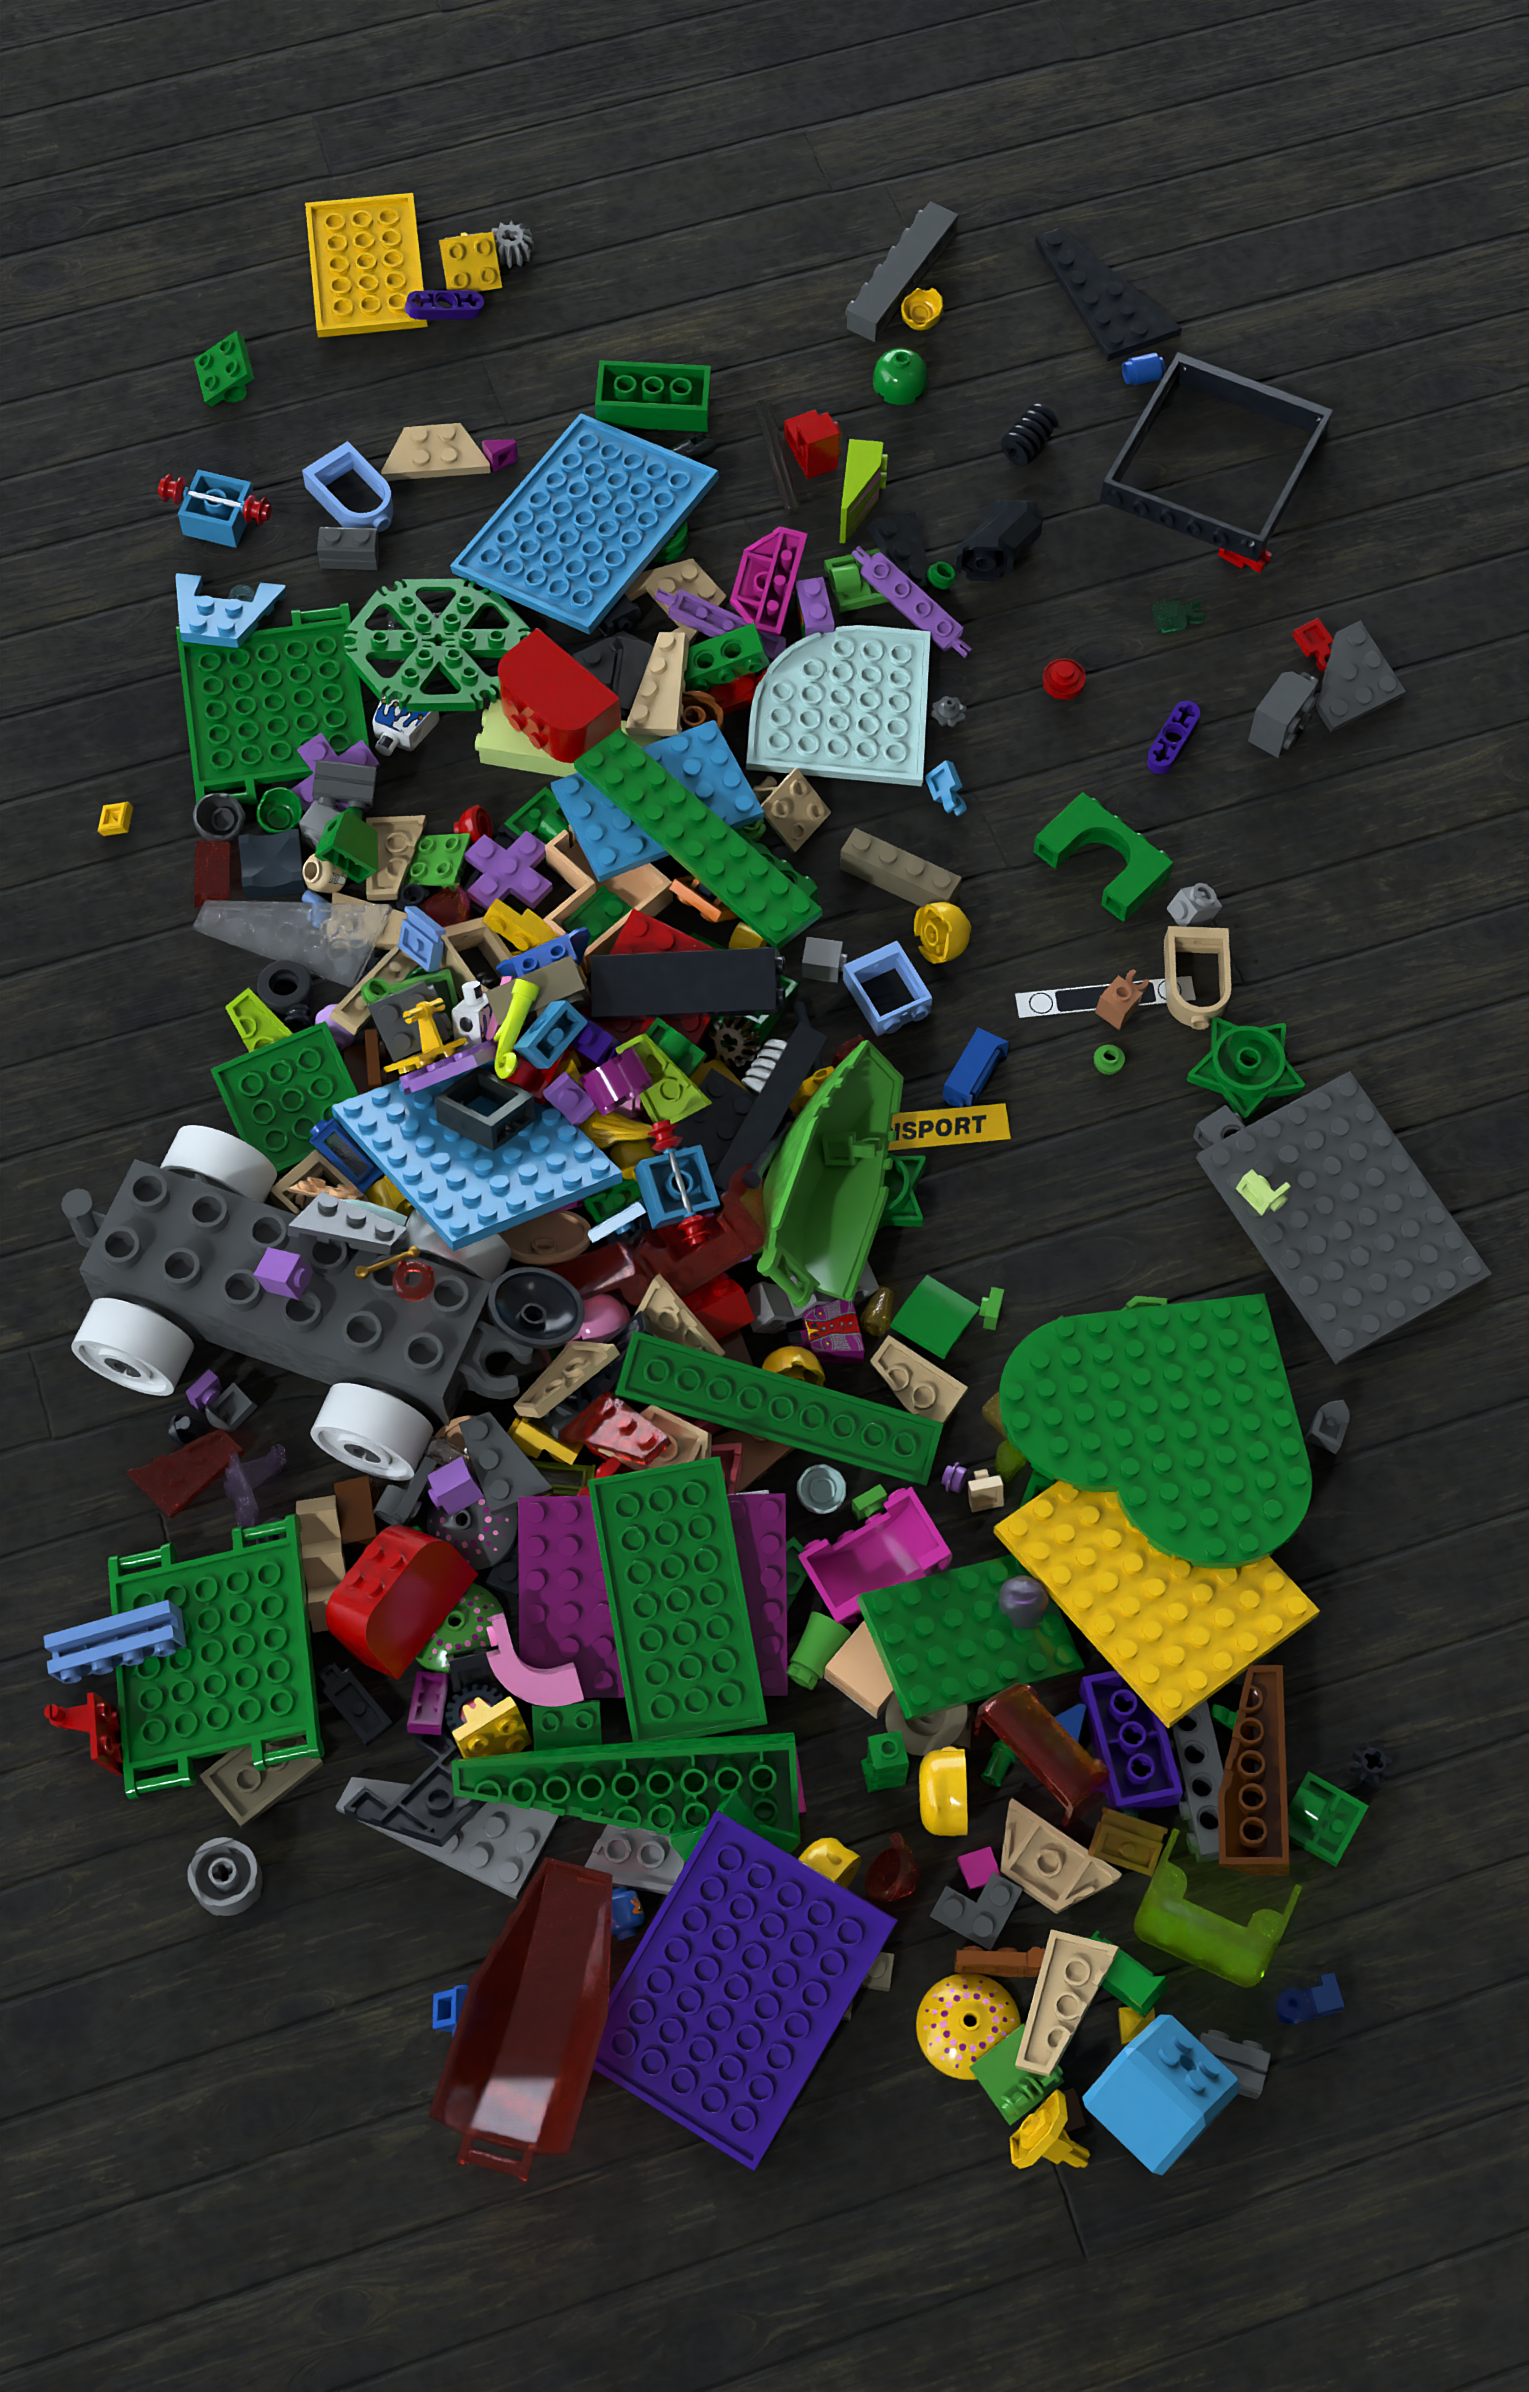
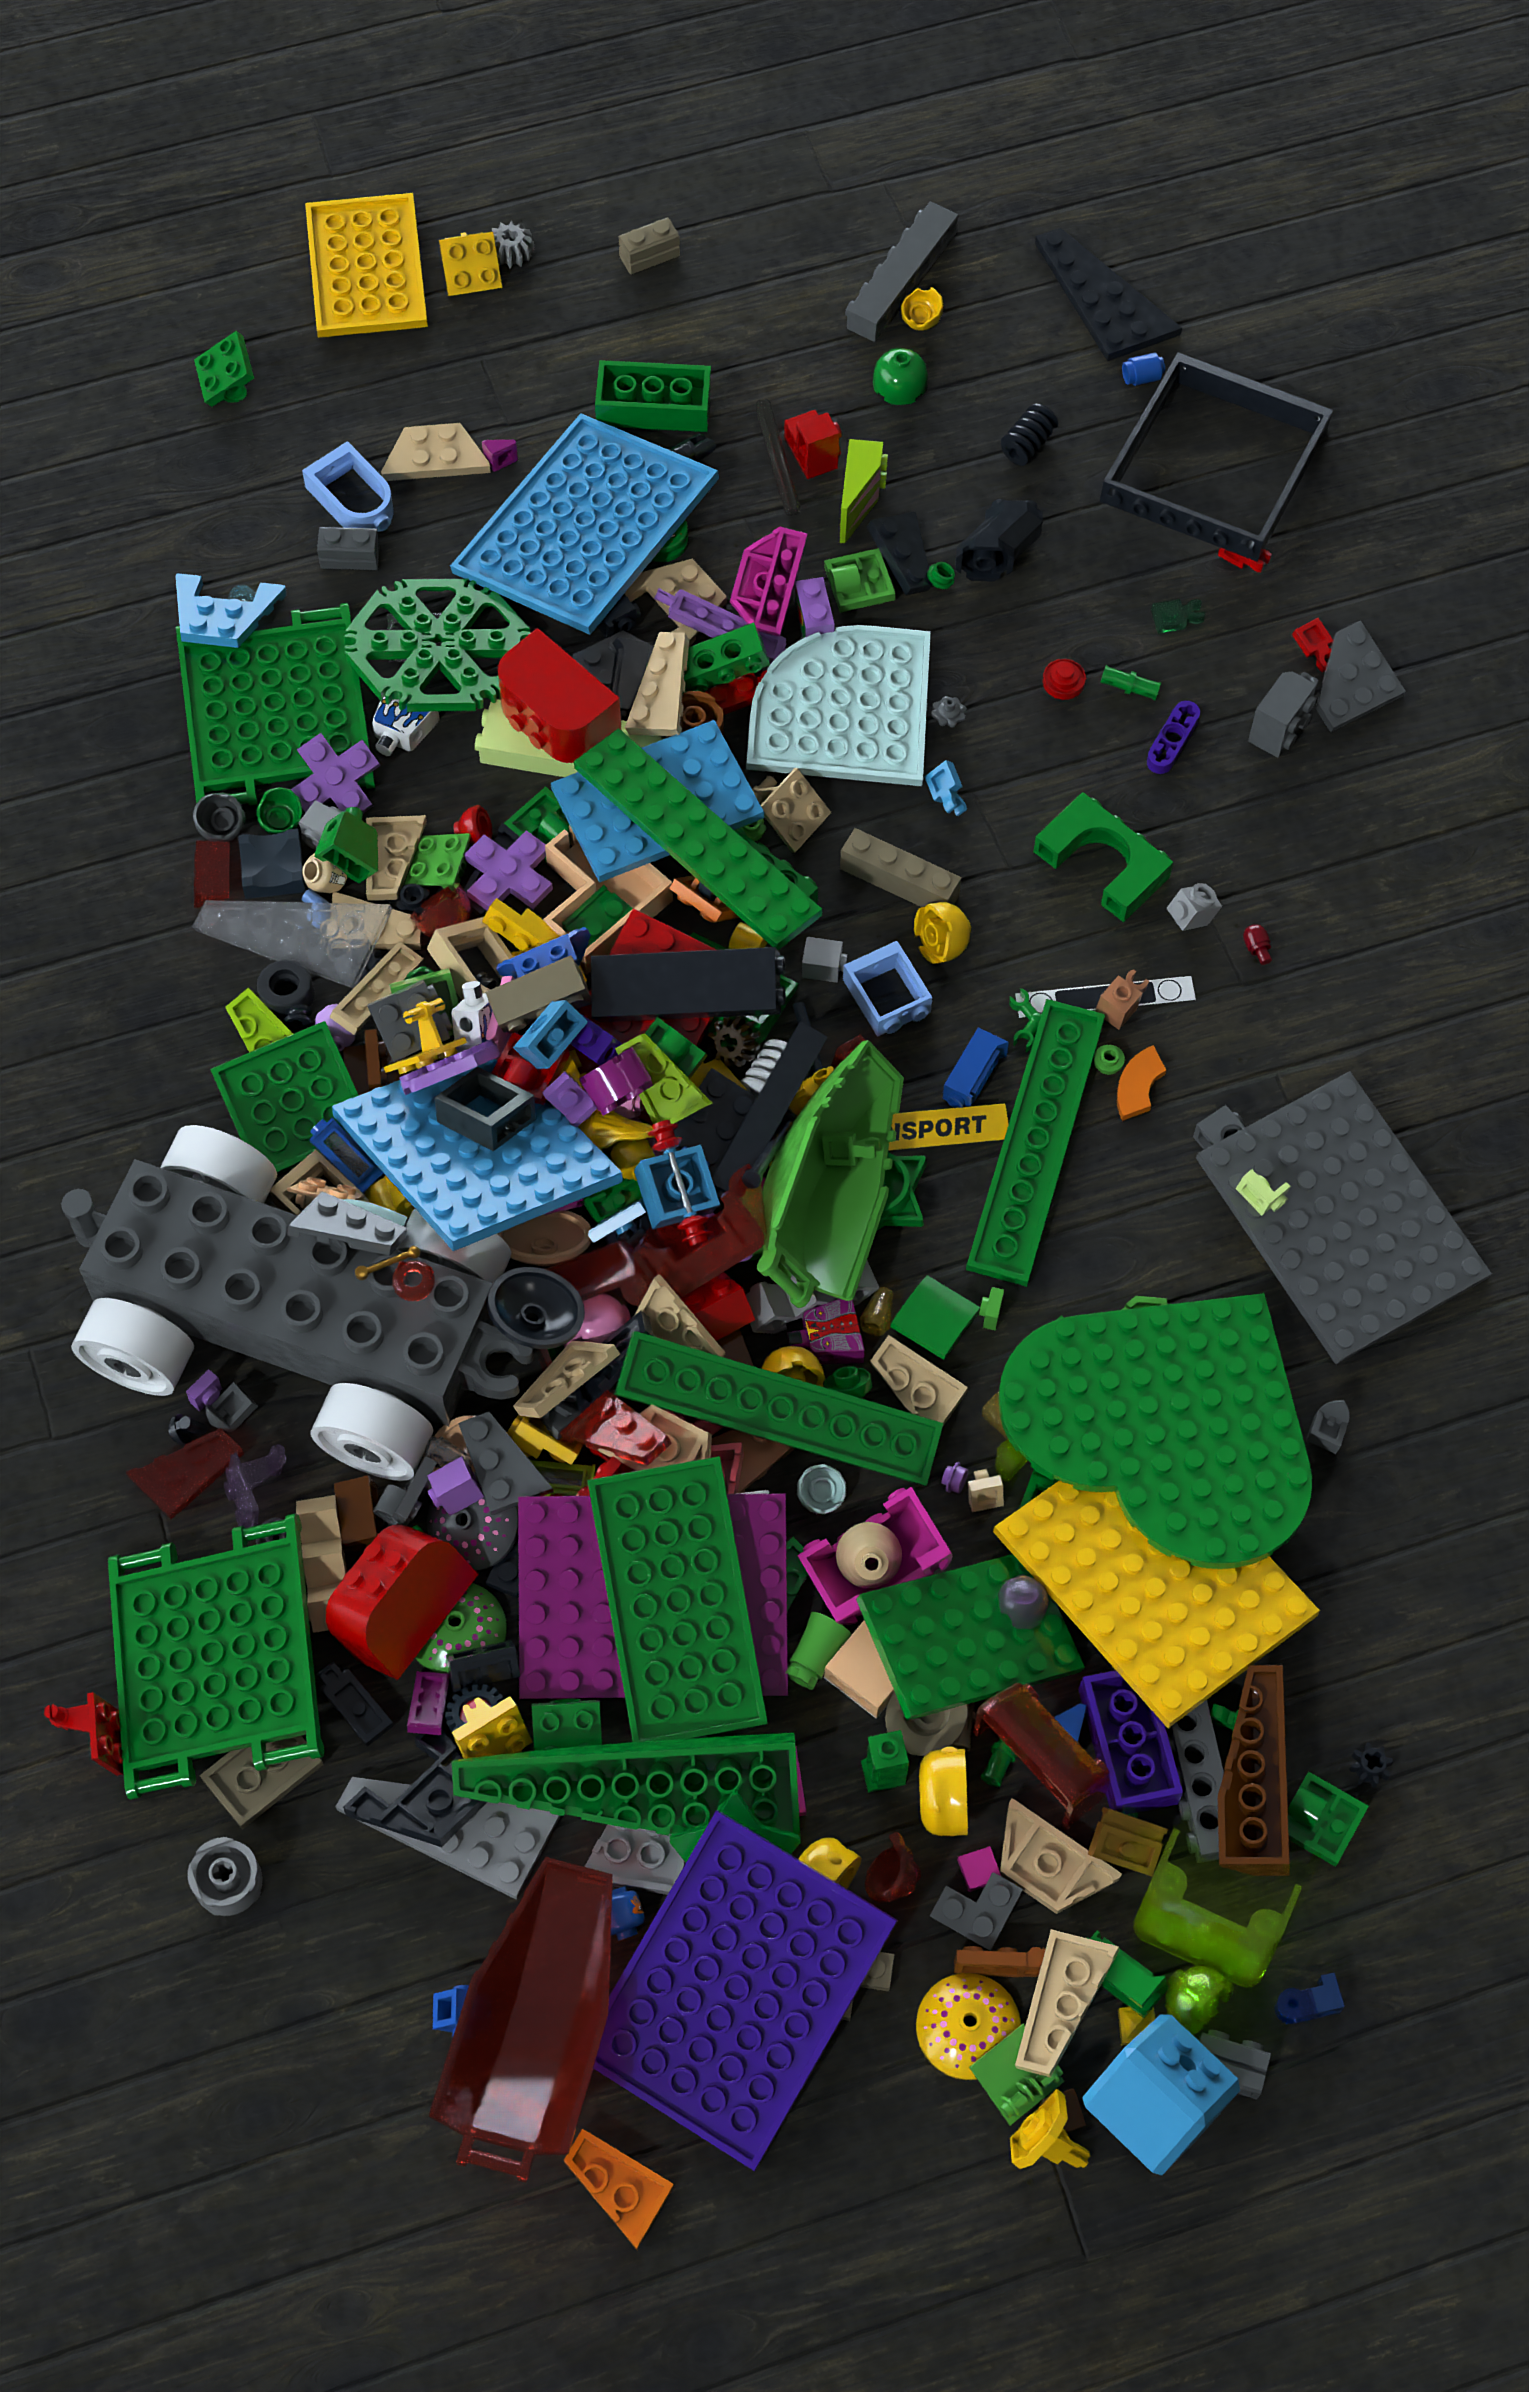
(115, 818): yellow tile -> none
(115, 1641): medium blue brick -> none
(215, 506): dark azure brick -> none
(283, 1273): medium lavender brick -> none
(344, 784): dark grey brick -> none
(374, 990): bright green plate -> none
(422, 939): medium blue plate -> none
(425, 306): dark purple beam -> none
(507, 1035): neon yellow plant -> none
(537, 1686): bright pink arch -> none
(619, 2184): none -> orange wing
(649, 245): none -> dark tan brick
(850, 1381): none -> green plate
(868, 1541): none -> tan cone
(869, 1503): bright green plate -> none
(912, 601): medium lavender plate -> none
(1031, 1013): none -> green arm
(1035, 1143): none -> green plate
(1130, 682): none -> green pin
(1136, 1082): none -> orange tile
(1196, 941): tan window -> none
(1196, 1995): none -> clear neon green cylinder
(1246, 1066): green plate -> none
(1258, 942): none -> dark red cylinder

